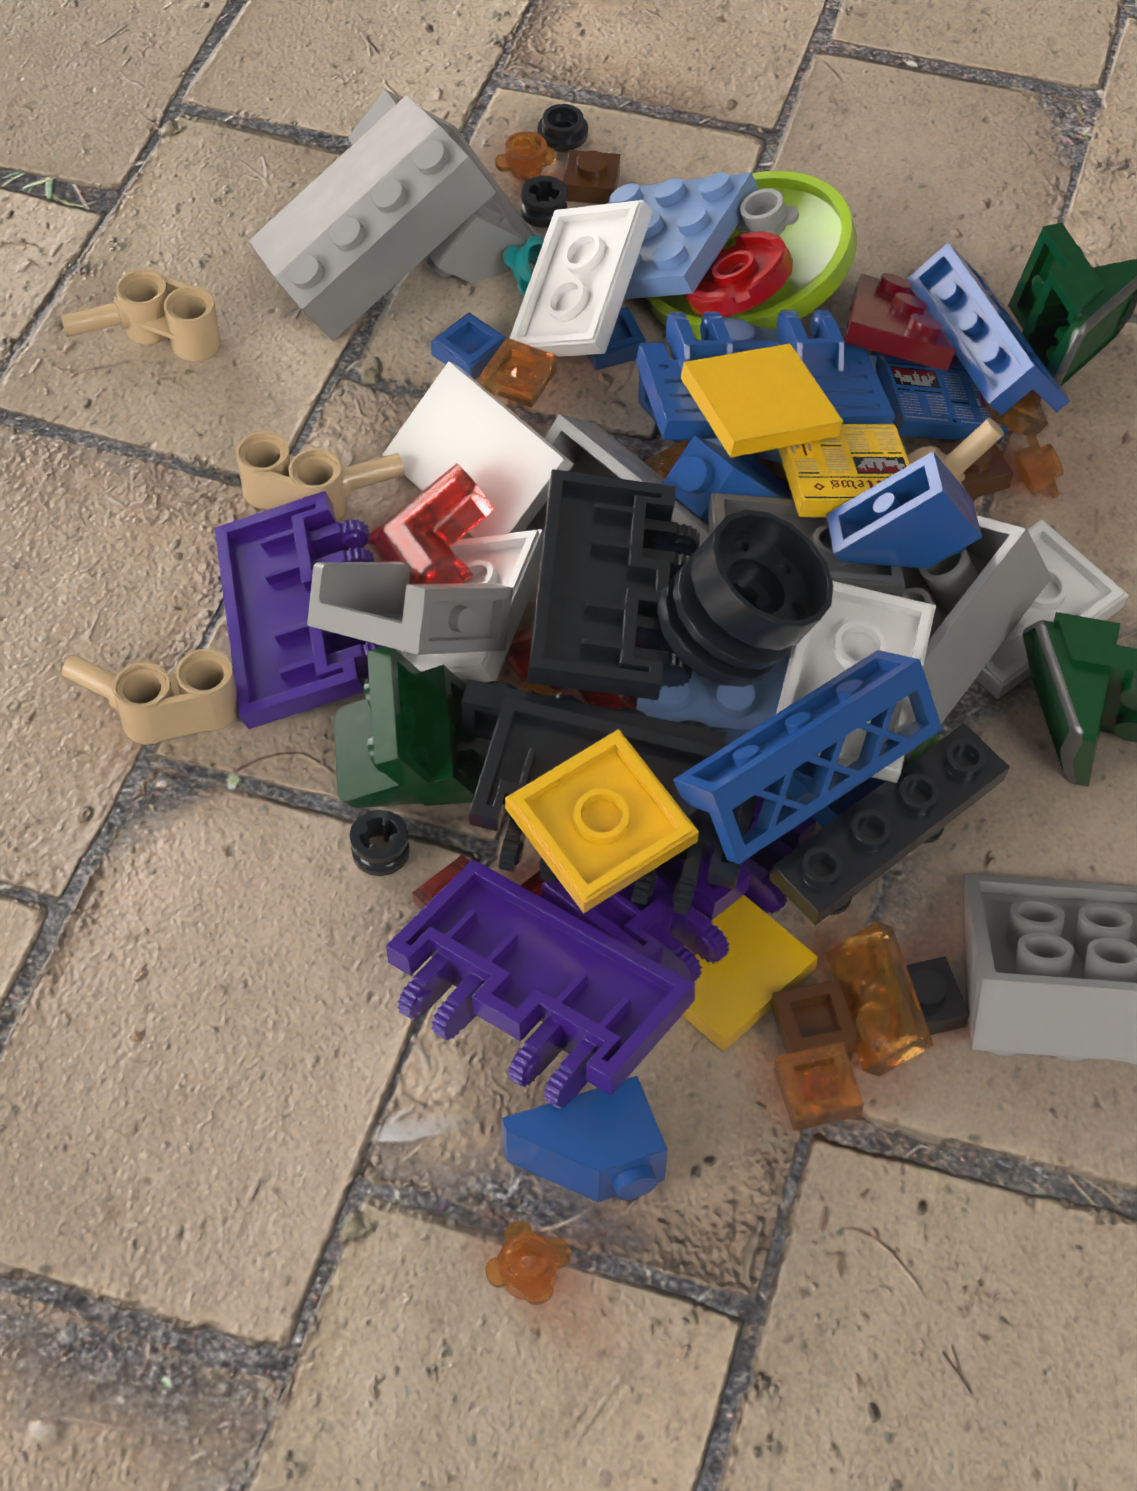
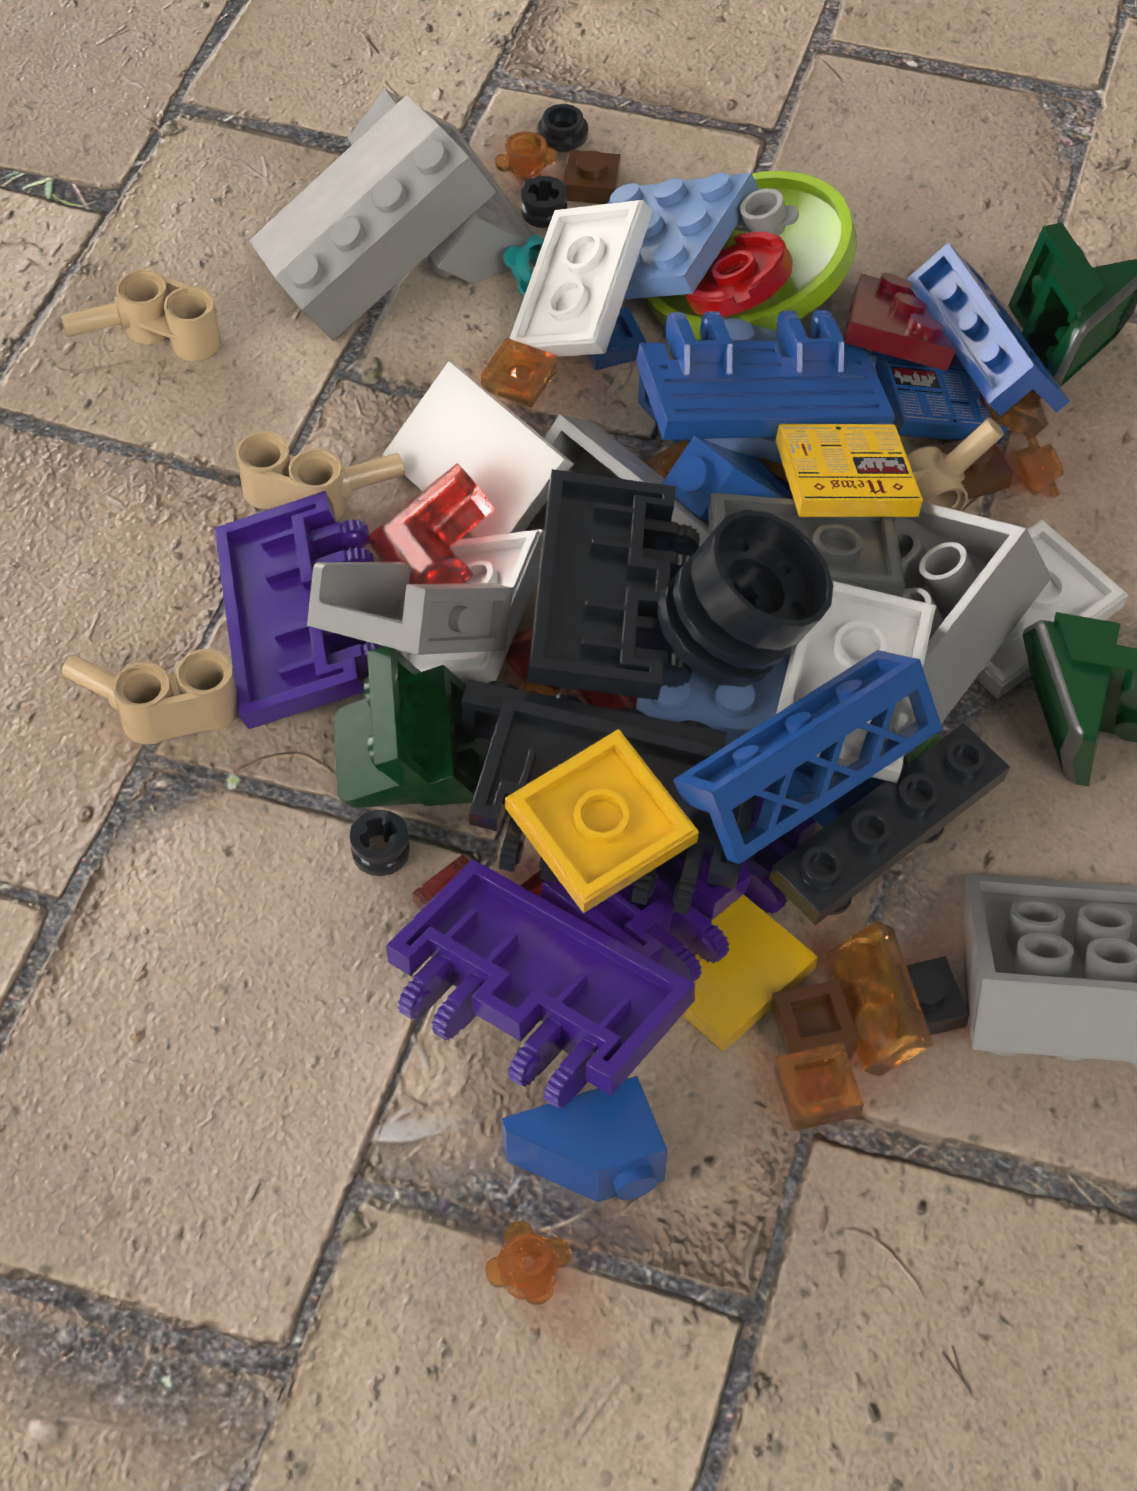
(467, 344): blue tile -> none
(761, 400): yellow tile -> none
(906, 519): blue slope -> none

